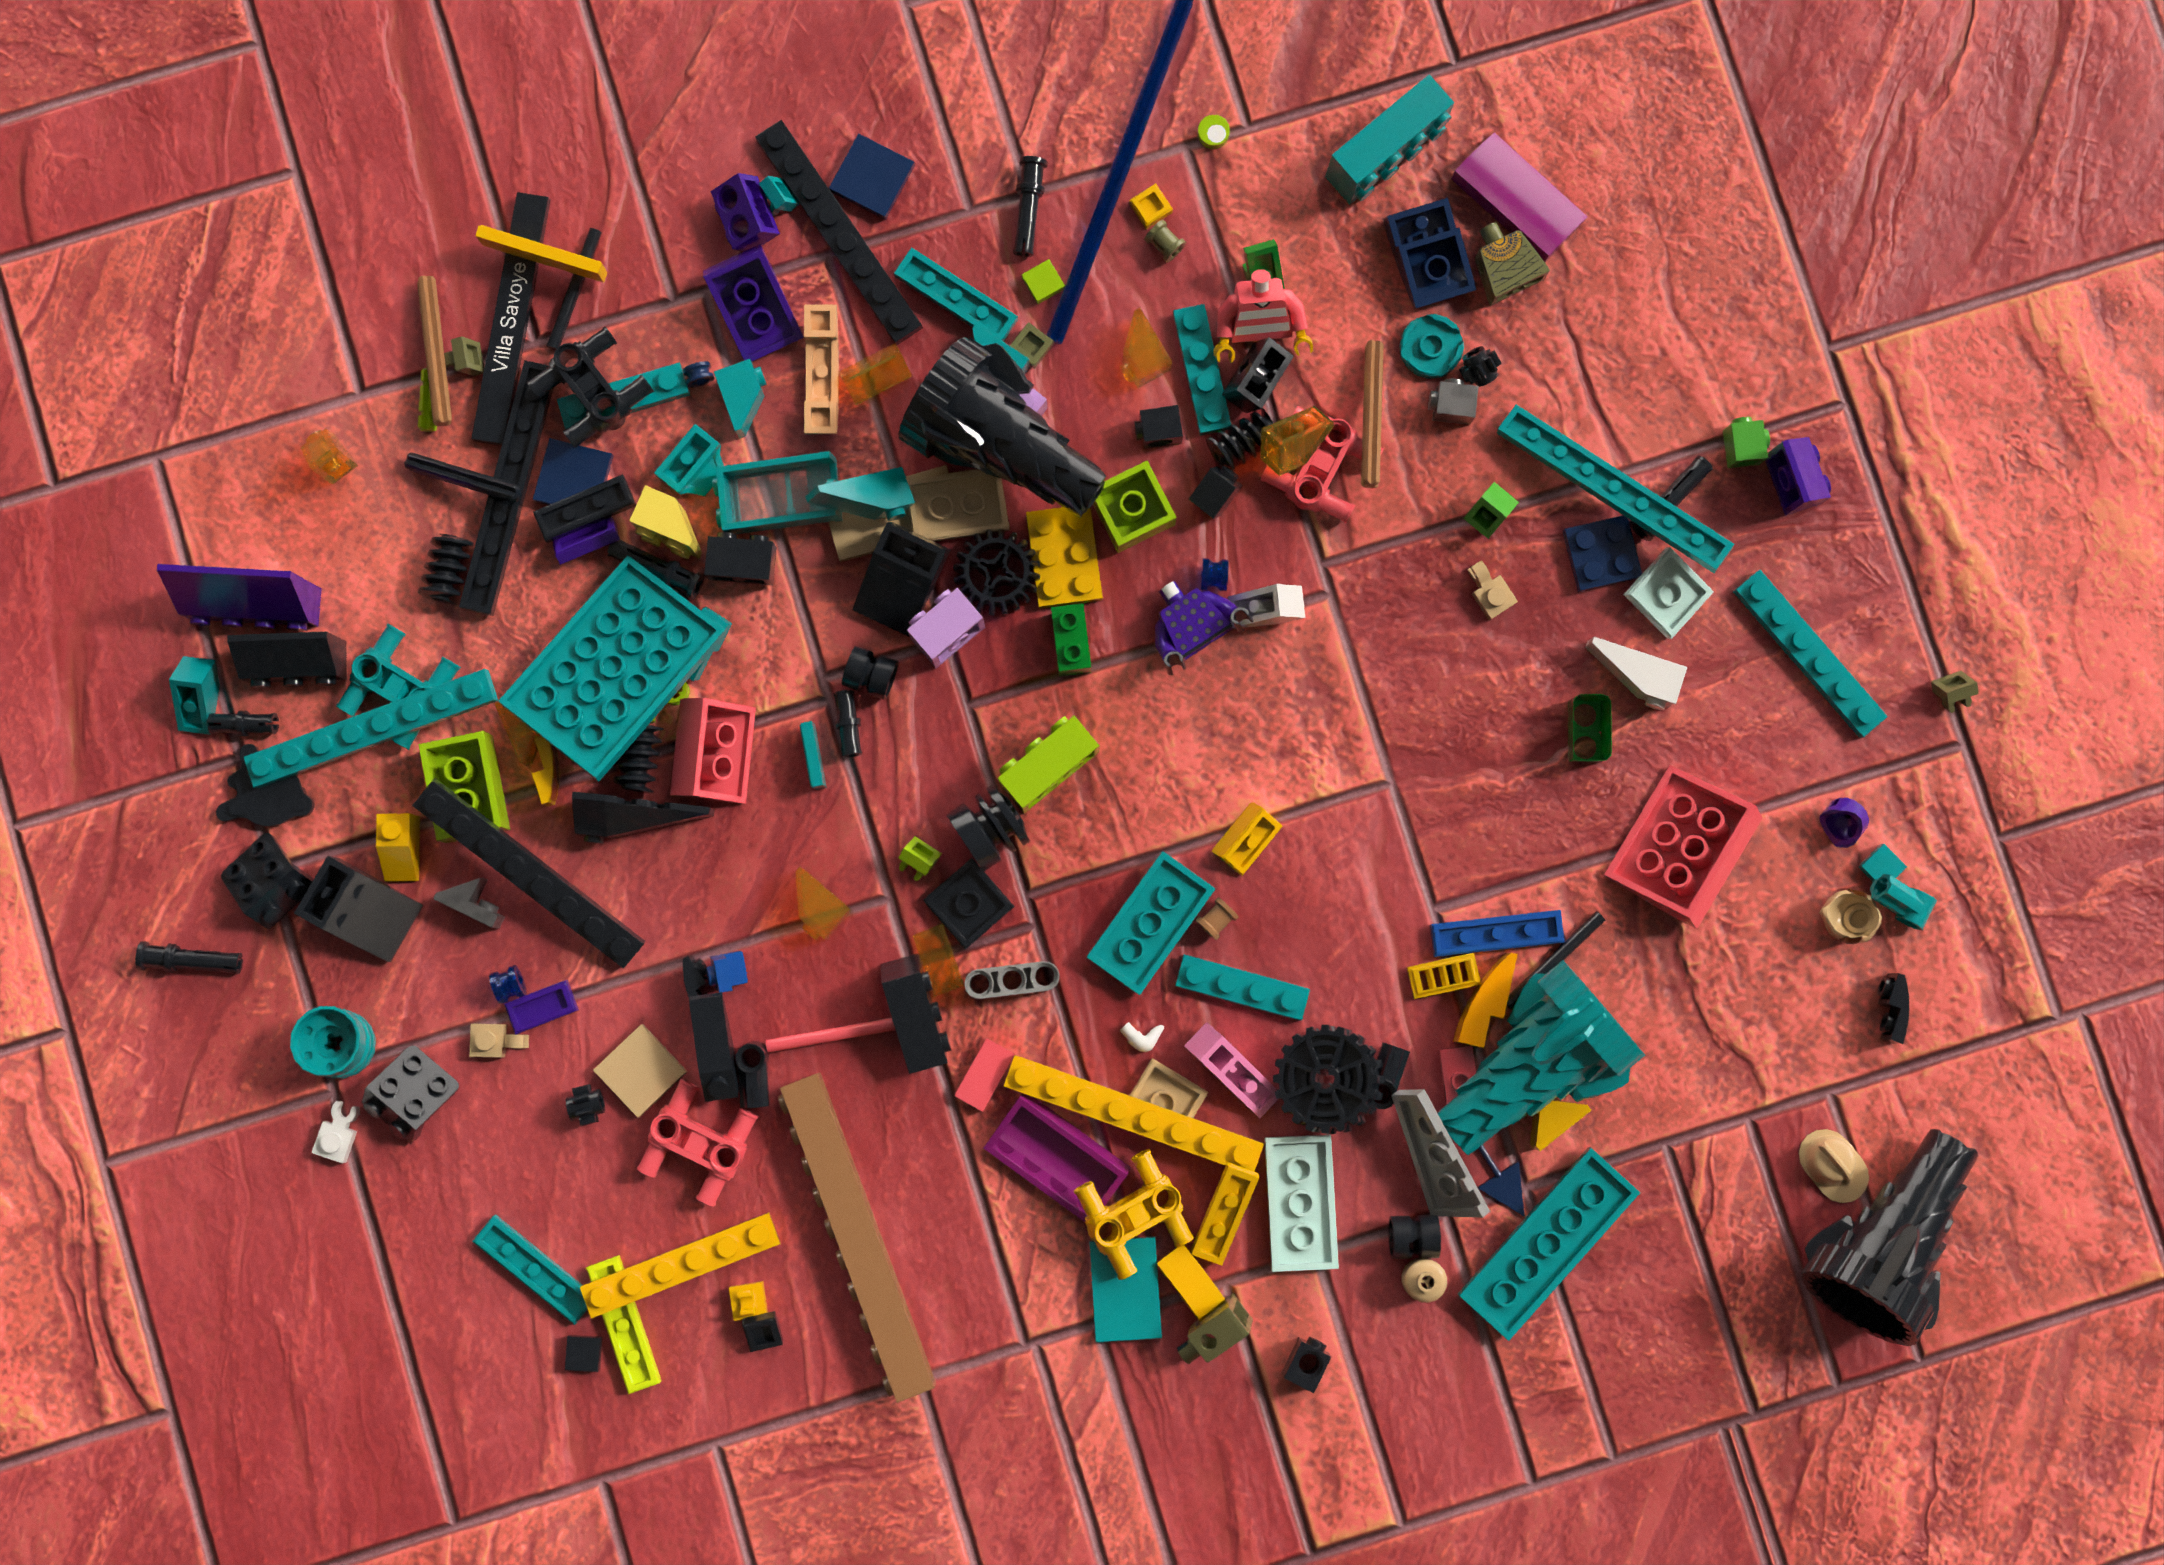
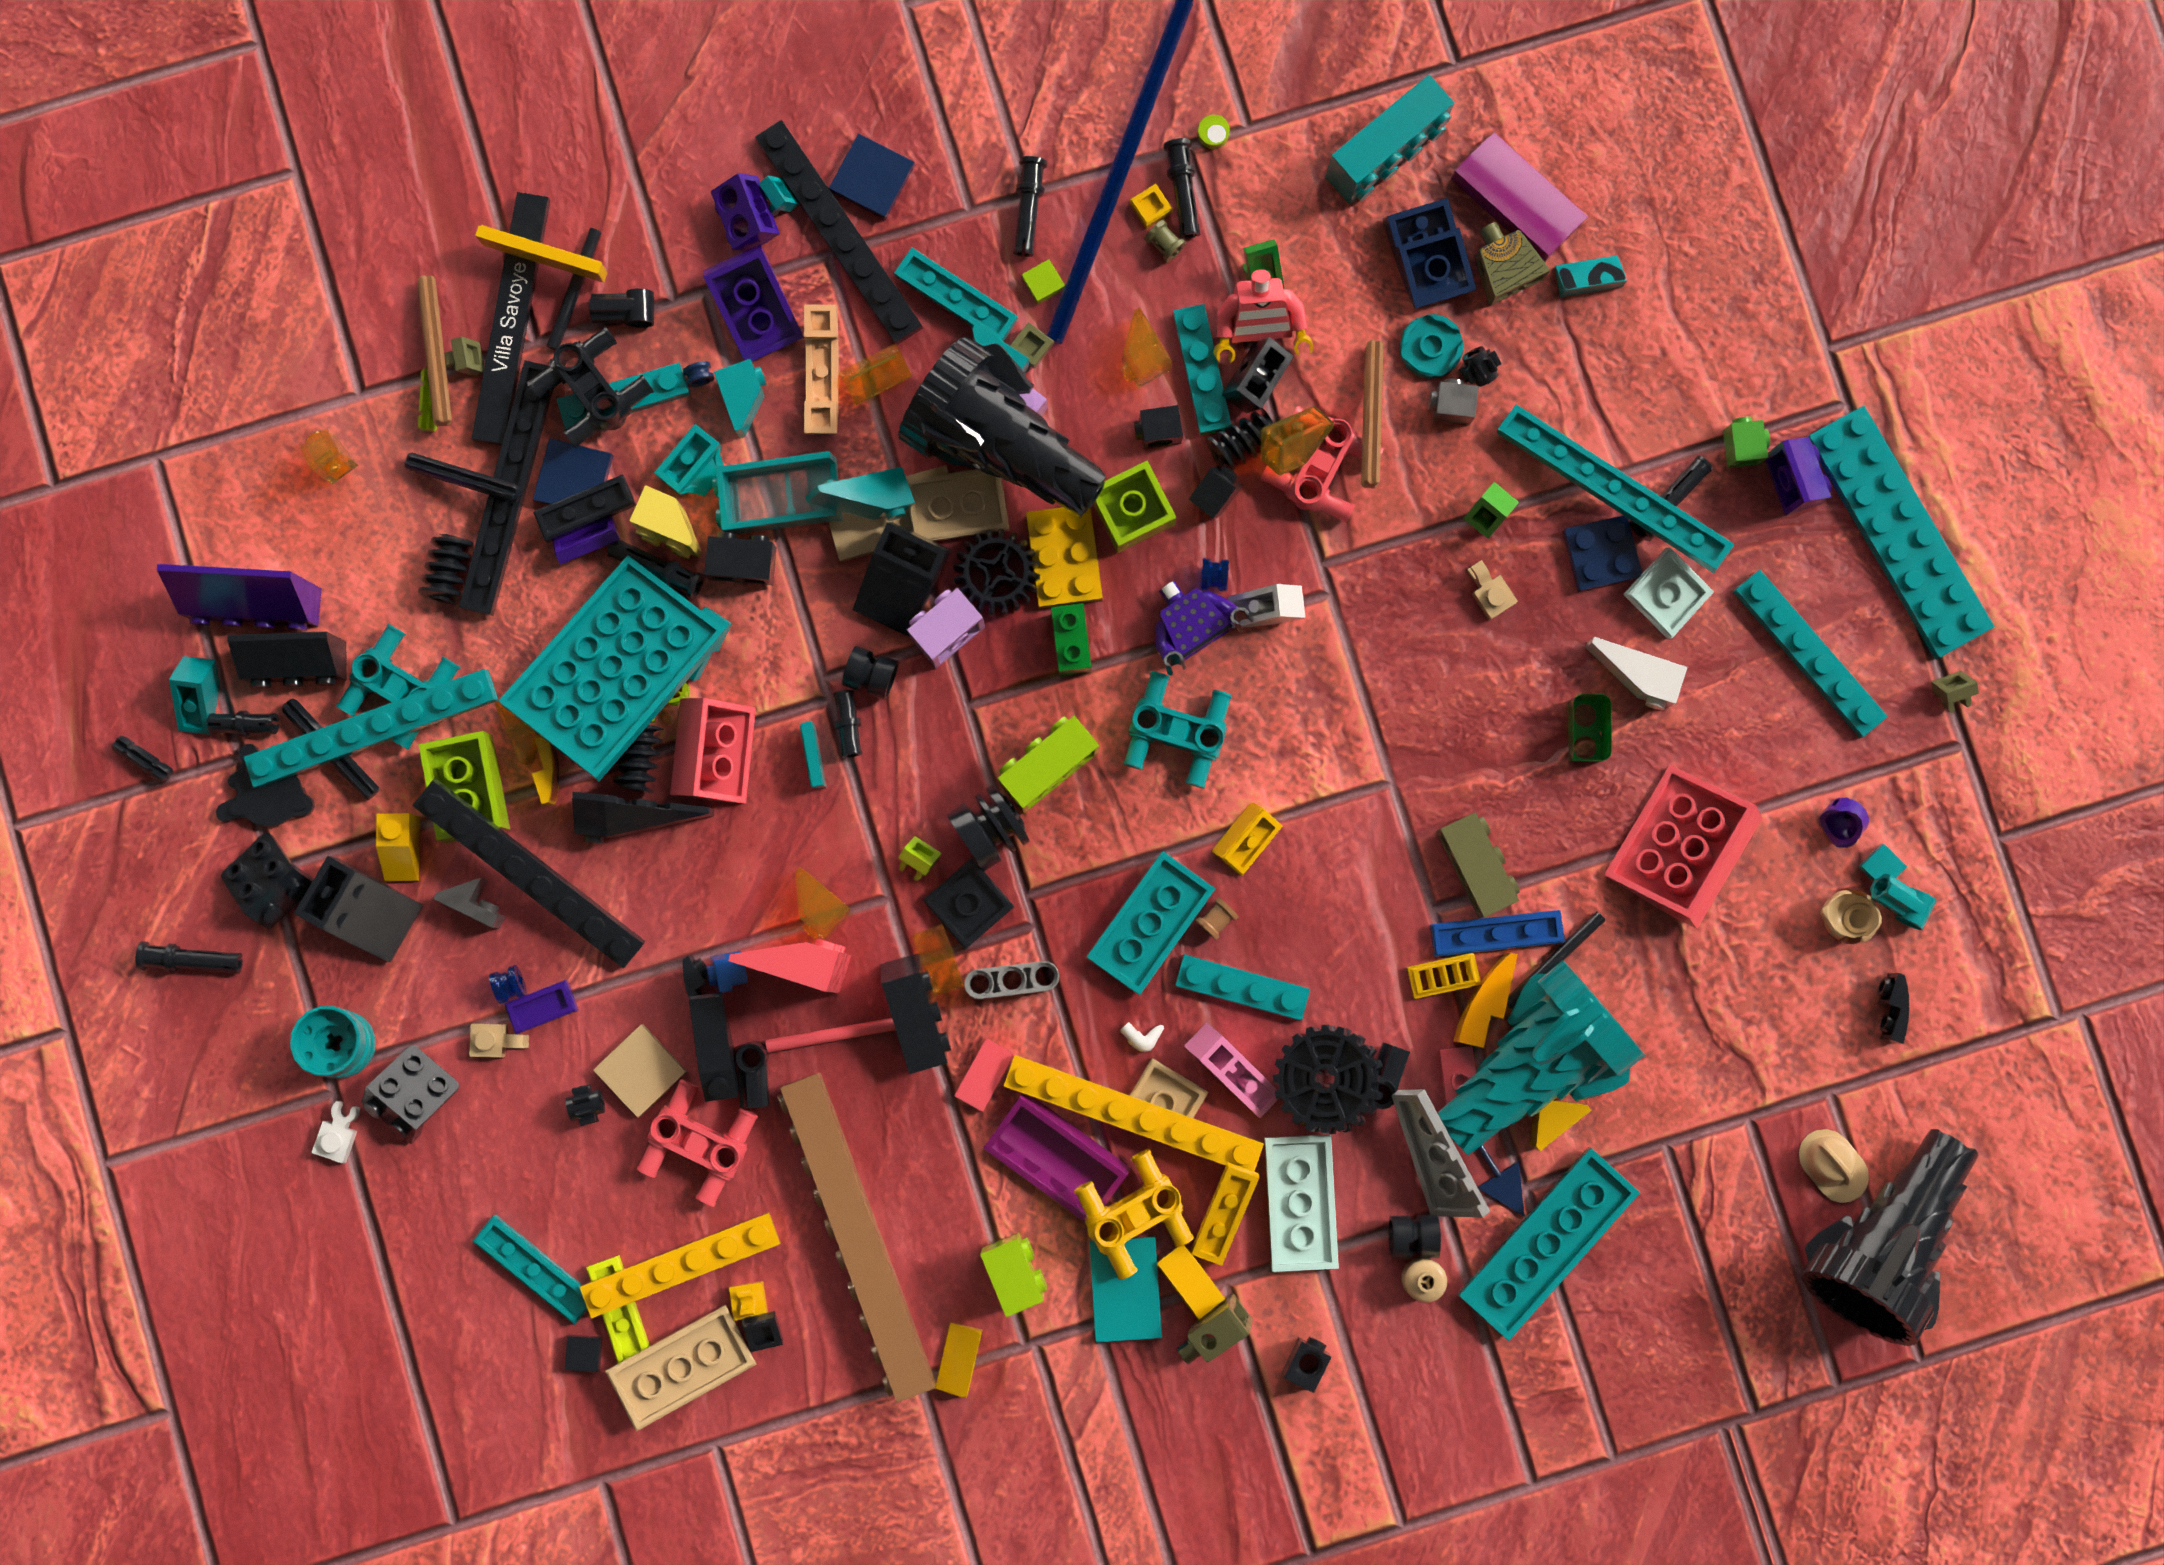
(142, 759): none -> black axle
(345, 766): none -> black axle
(632, 308): none -> black piece
(680, 1367): none -> tan tile
(809, 964): none -> coral slope
(958, 1359): none -> yellow slope
(1013, 1274): none -> lime brick
(1177, 729): none -> teal piece
(1181, 174): none -> black pin
(1479, 865): none -> olive brick
(1590, 276): none -> teal slope
(1900, 533): none -> teal plate

